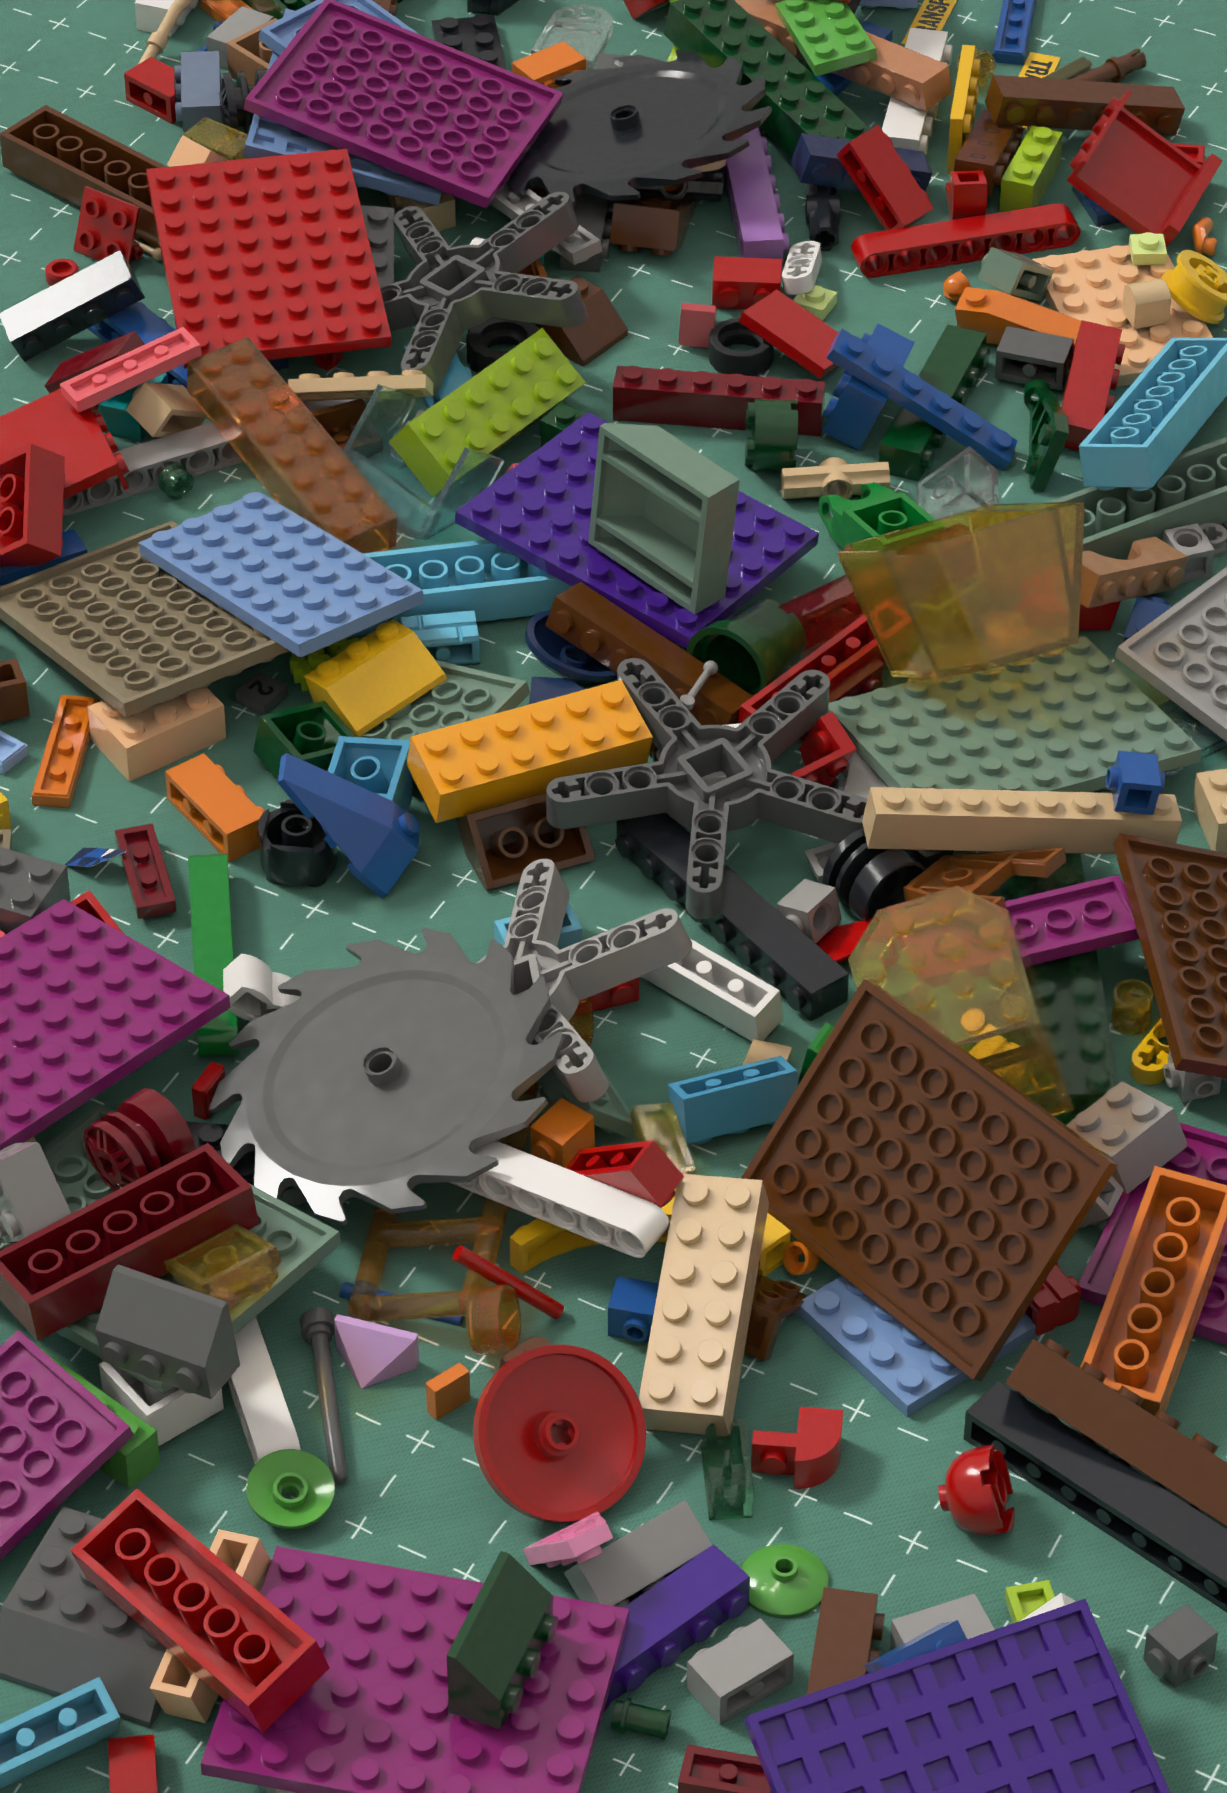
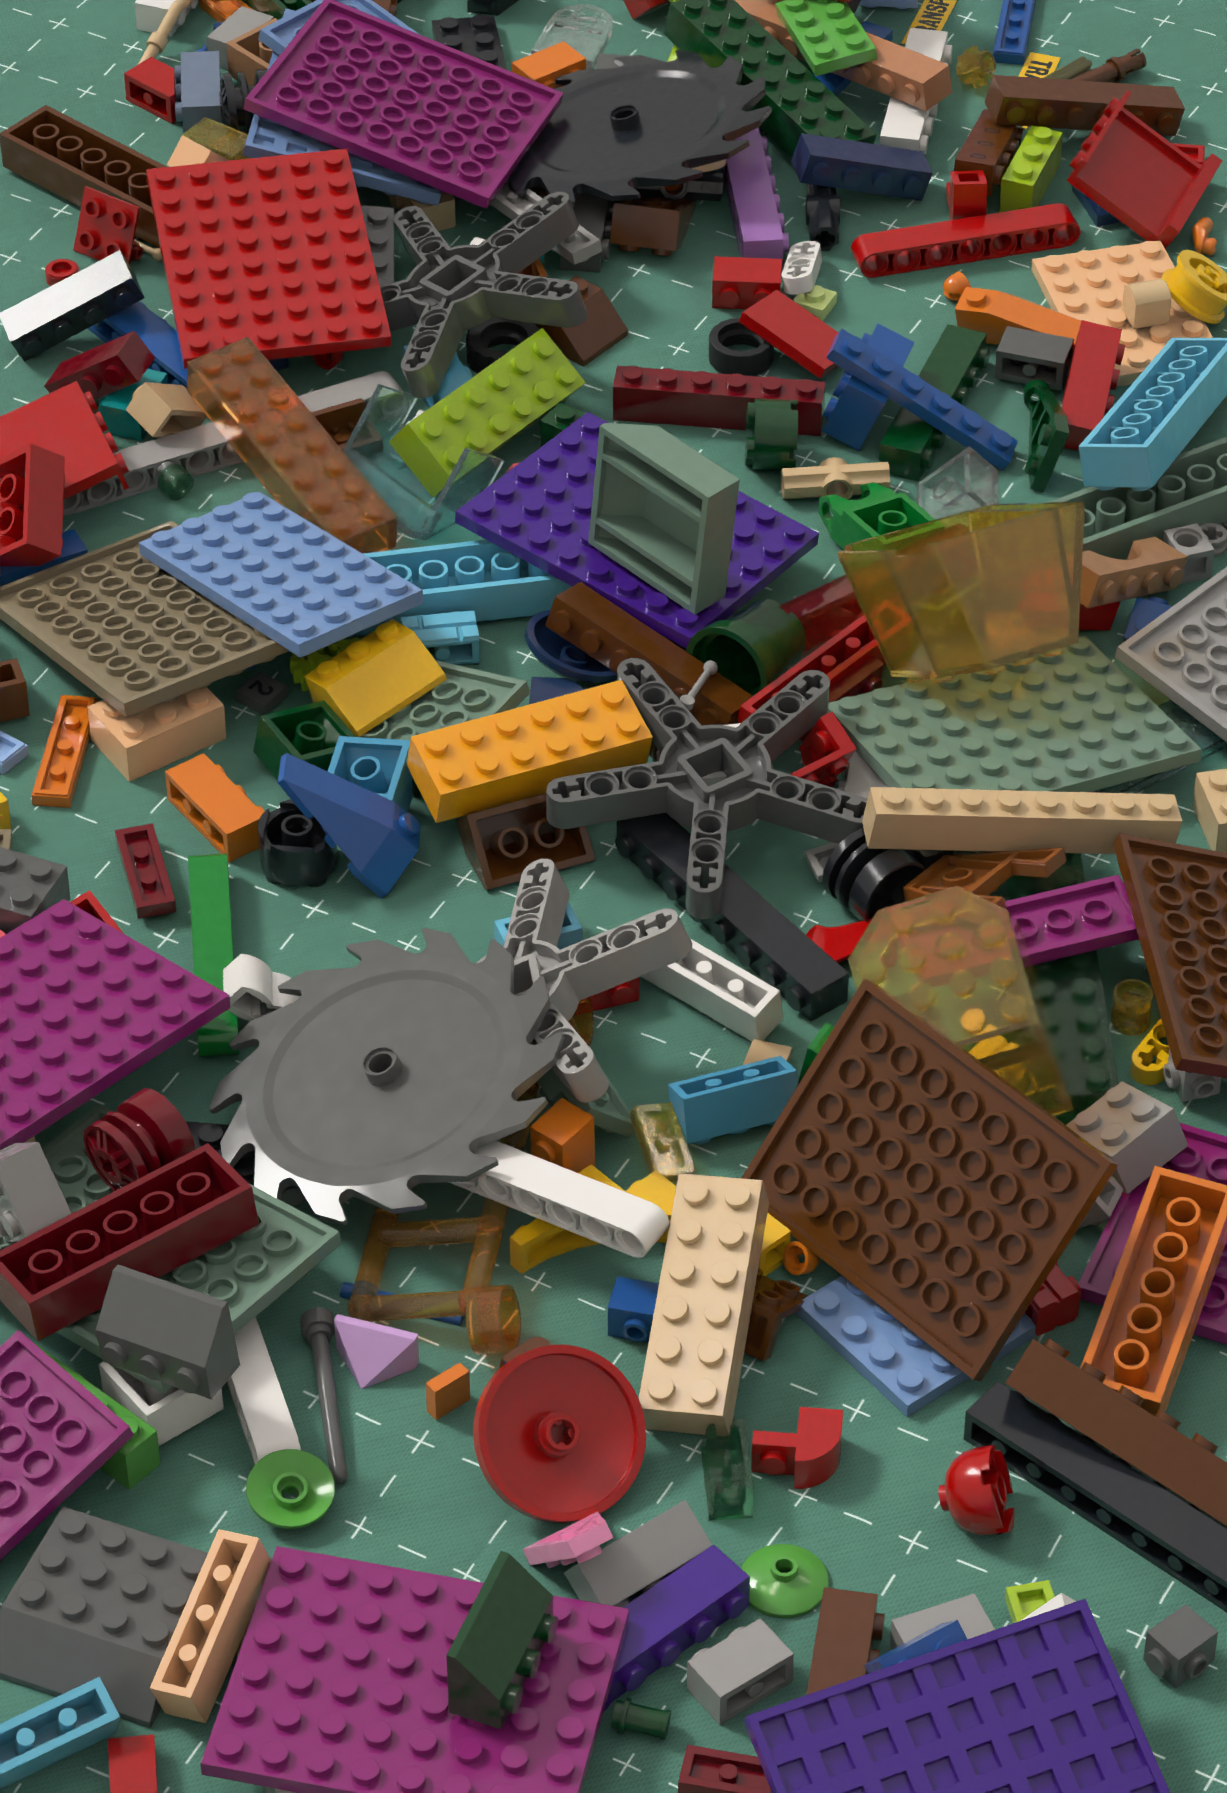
(91, 856): sticker -> none
(131, 369): coral plate -> none
(200, 1610): red brick -> none
(205, 1088): red tile -> none
(228, 1265): clear yellow slope -> none
(347, 387): tan plate -> none
(501, 1277): red bar -> none
(631, 1167): red brick -> none
(696, 324): coral slope -> none
(811, 908): light grey brick -> none
(884, 180): red brick -> none
(964, 103): yellow plate -> none
(1015, 274): sand green brick -> none
(1135, 782): blue brick -> none
(1147, 249): yellowish green plate -> none

